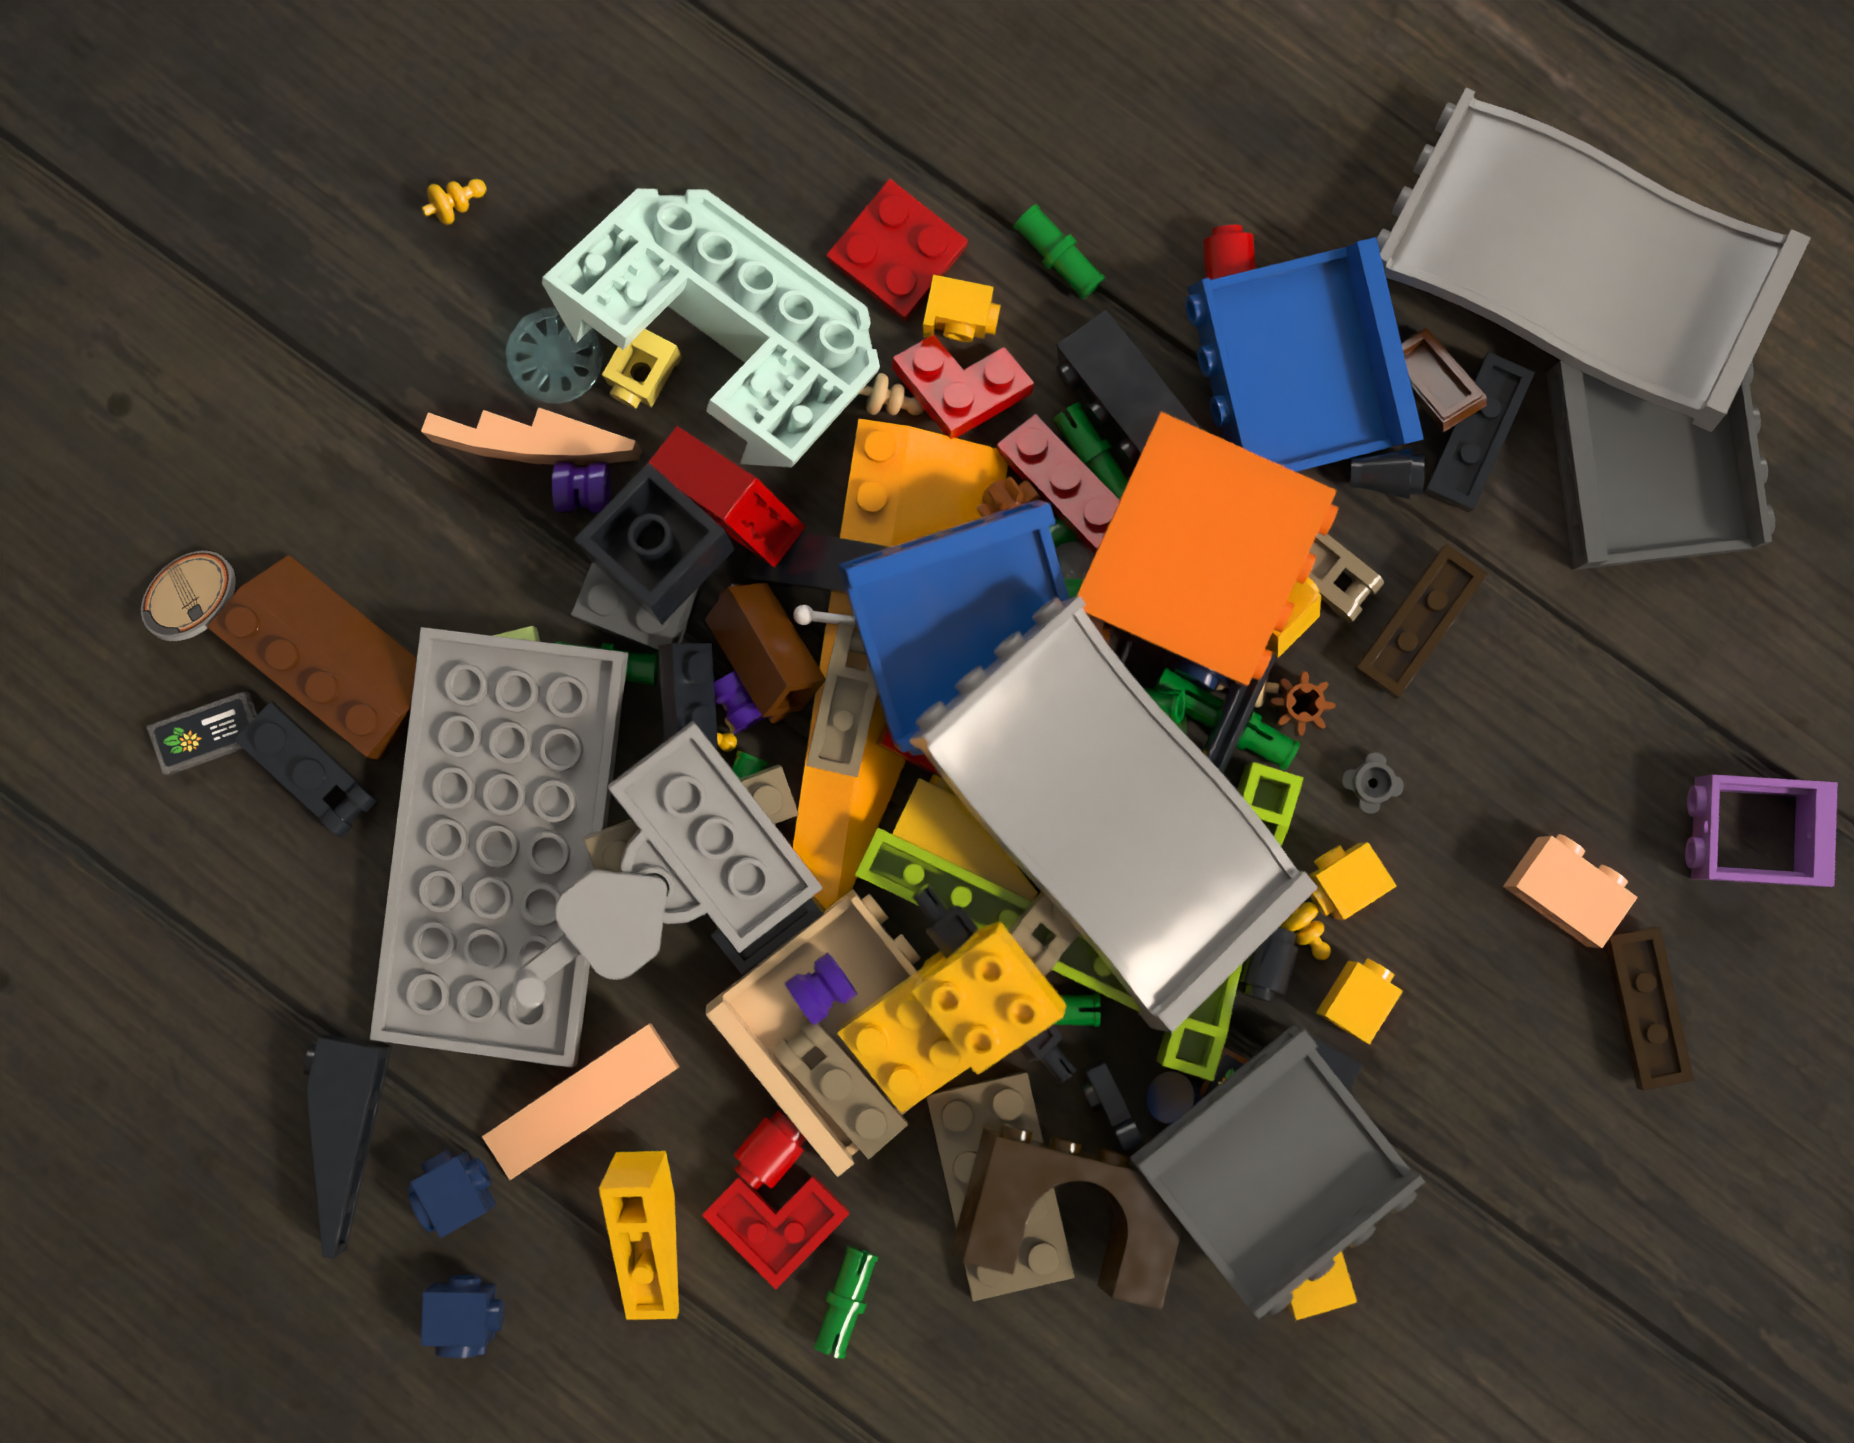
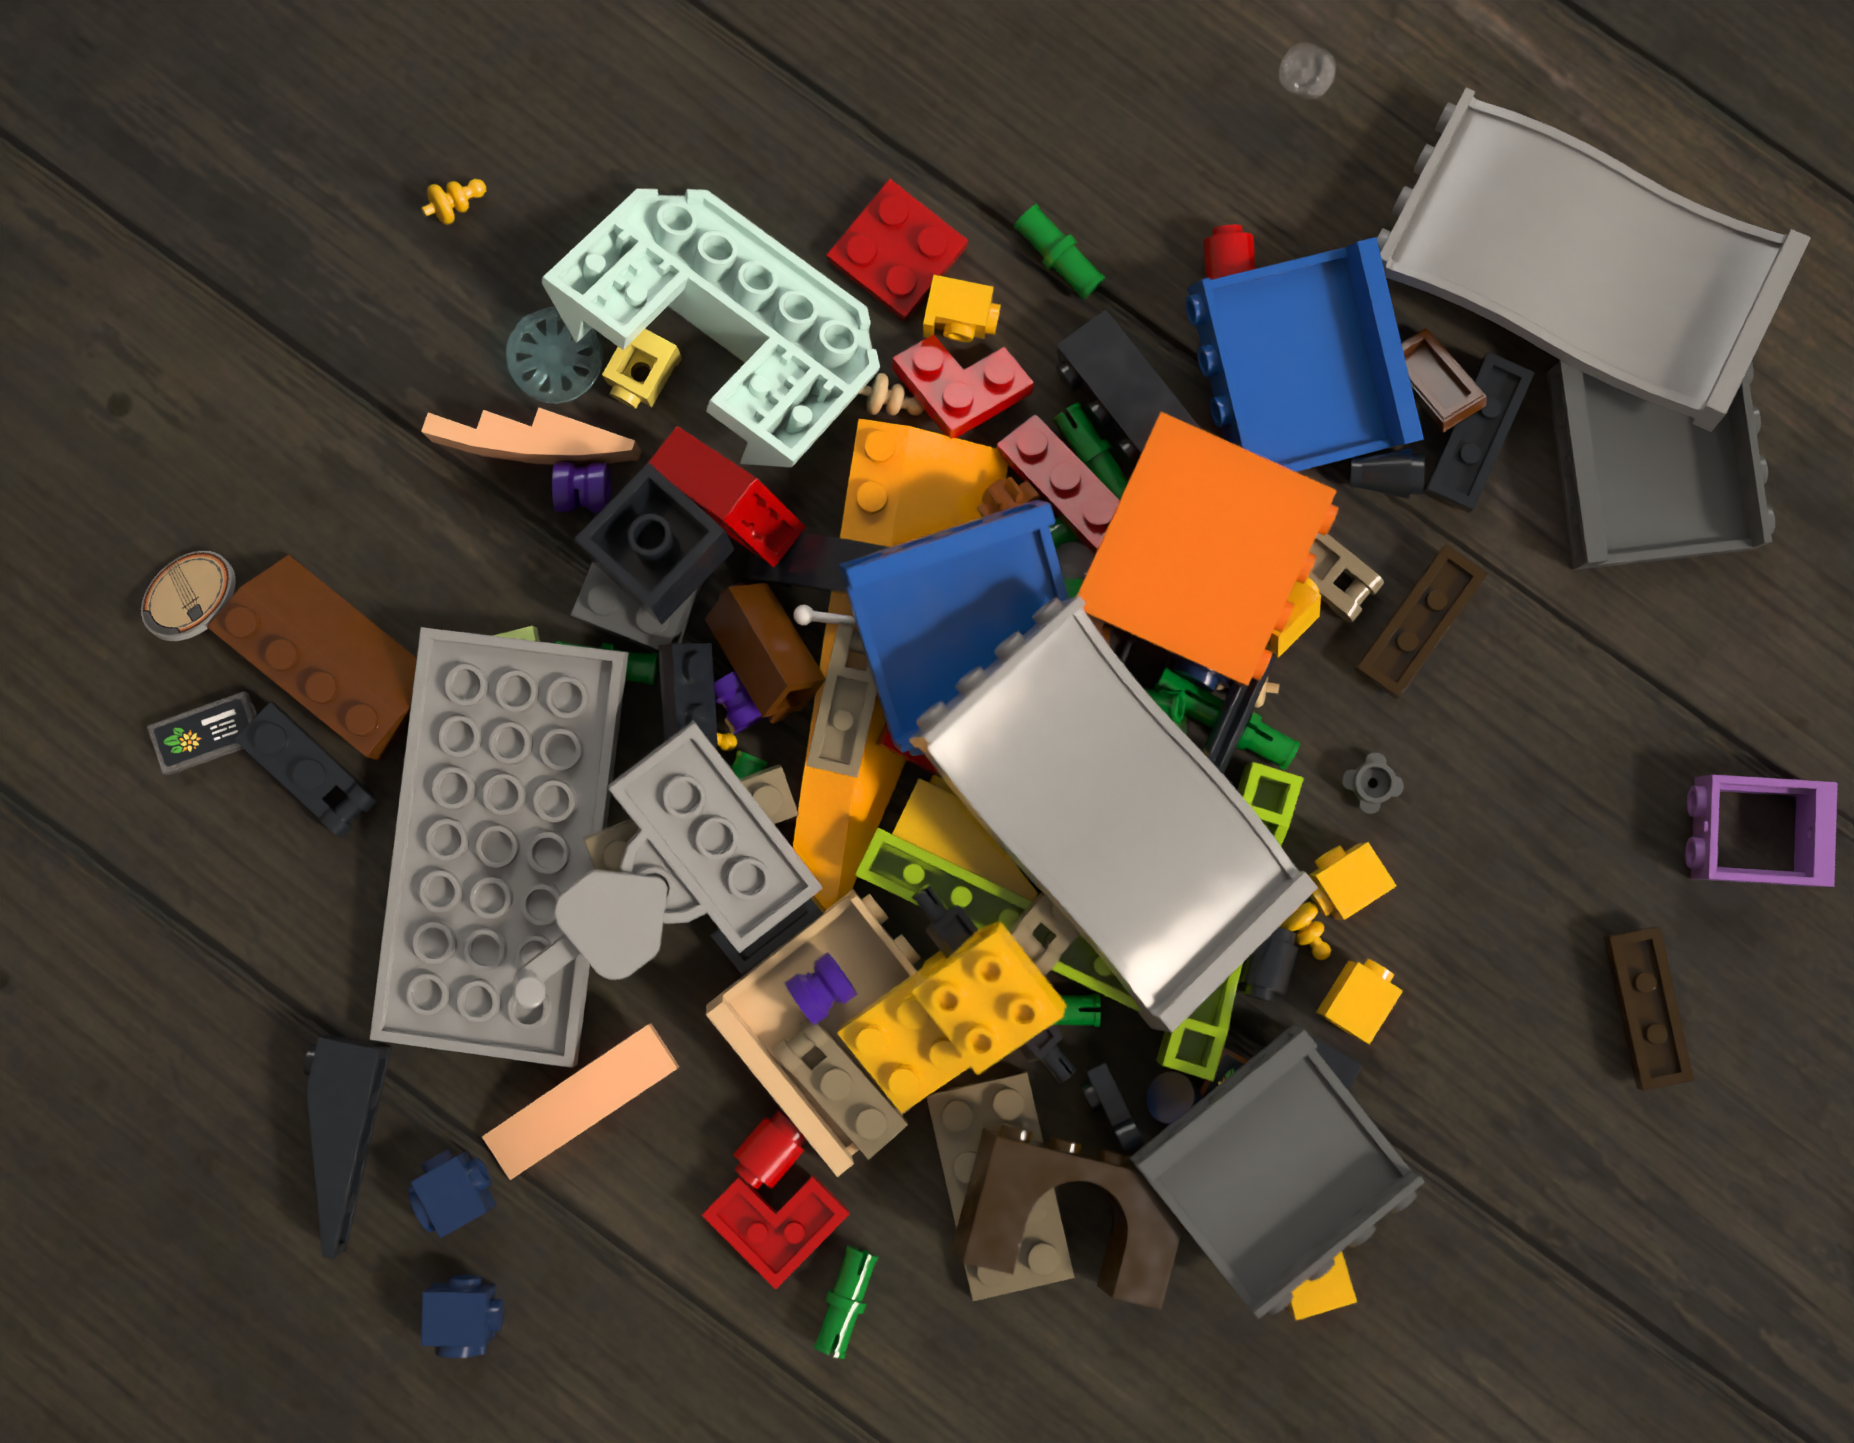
(642, 1233): yellow slope -> none
(1287, 701): dark orange gear -> none
(1307, 70): none -> clear wheel
(1571, 890): light nougat brick -> none

